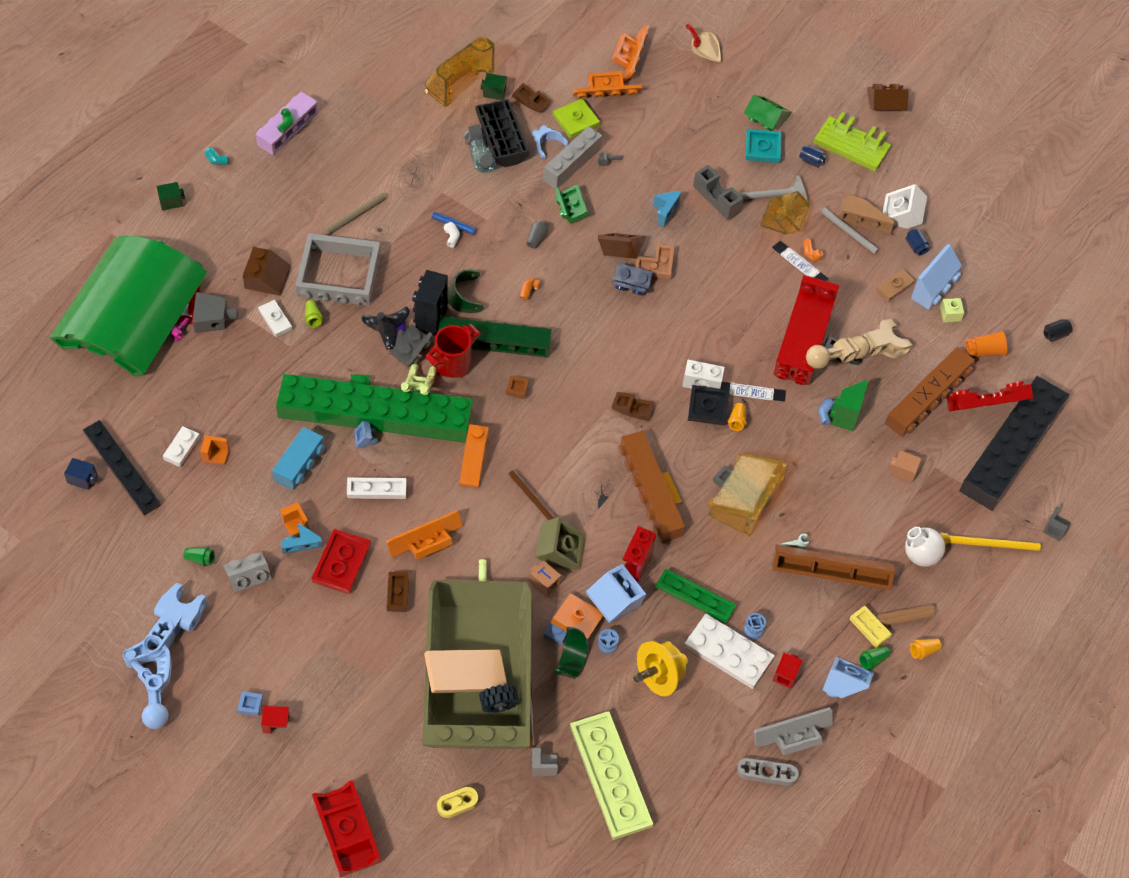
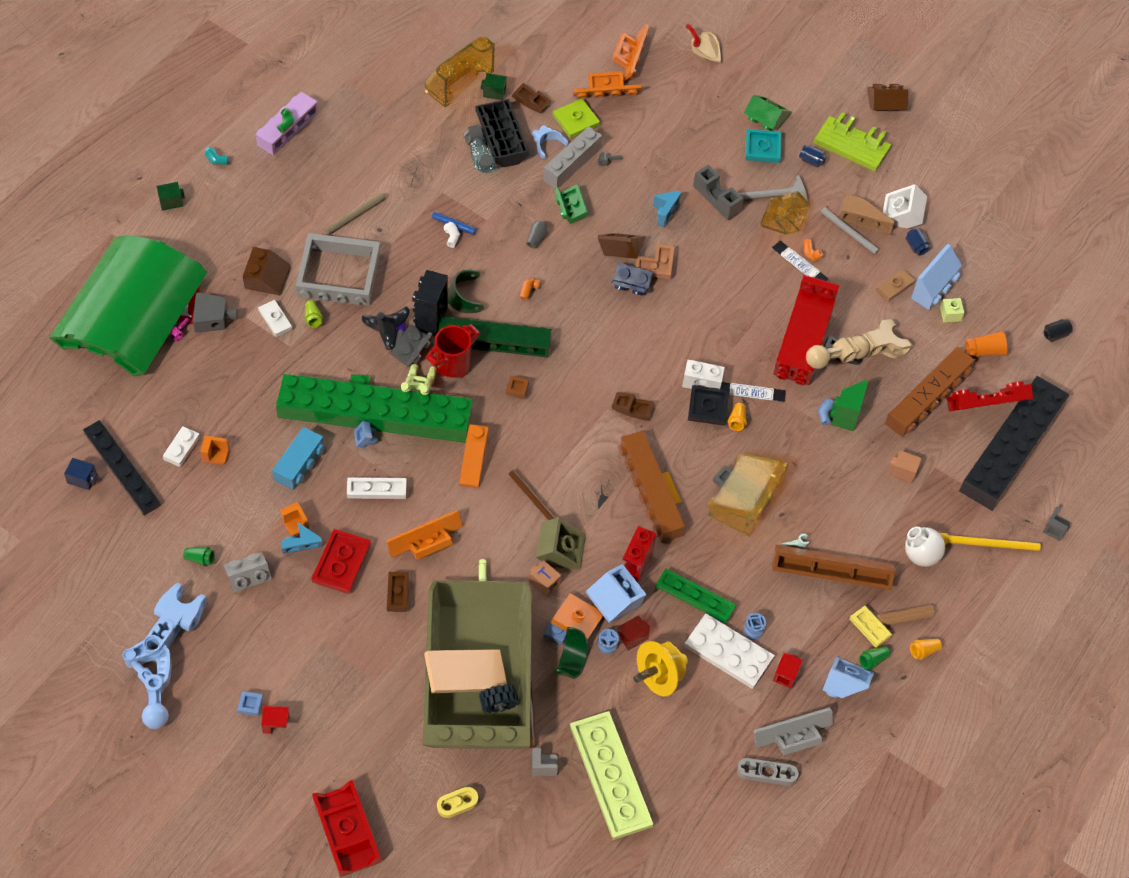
(634, 632): none -> clear red brick

